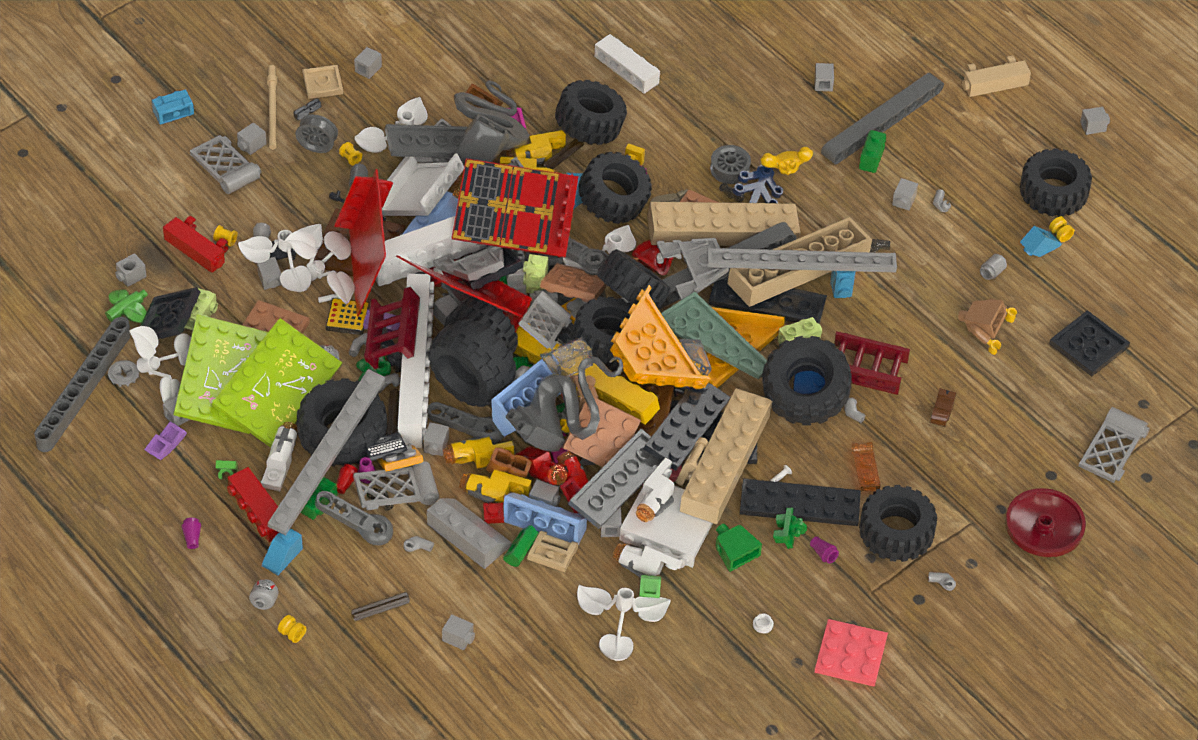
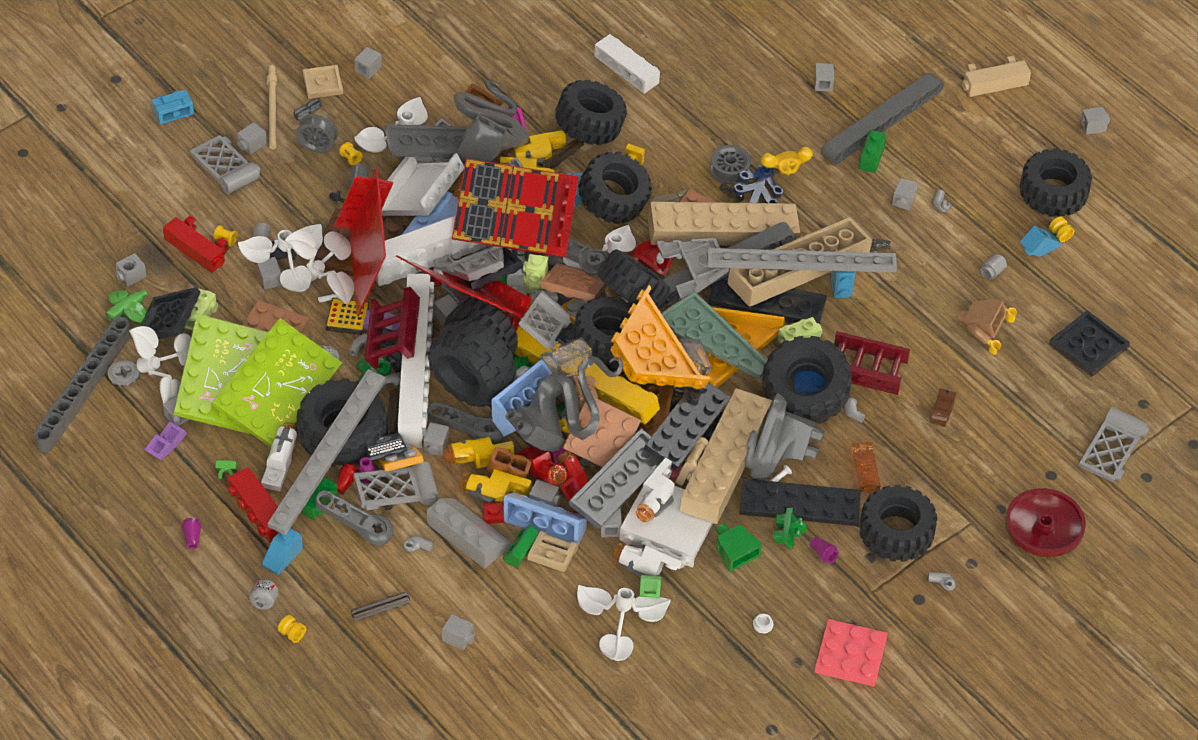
(781, 438): none -> hips

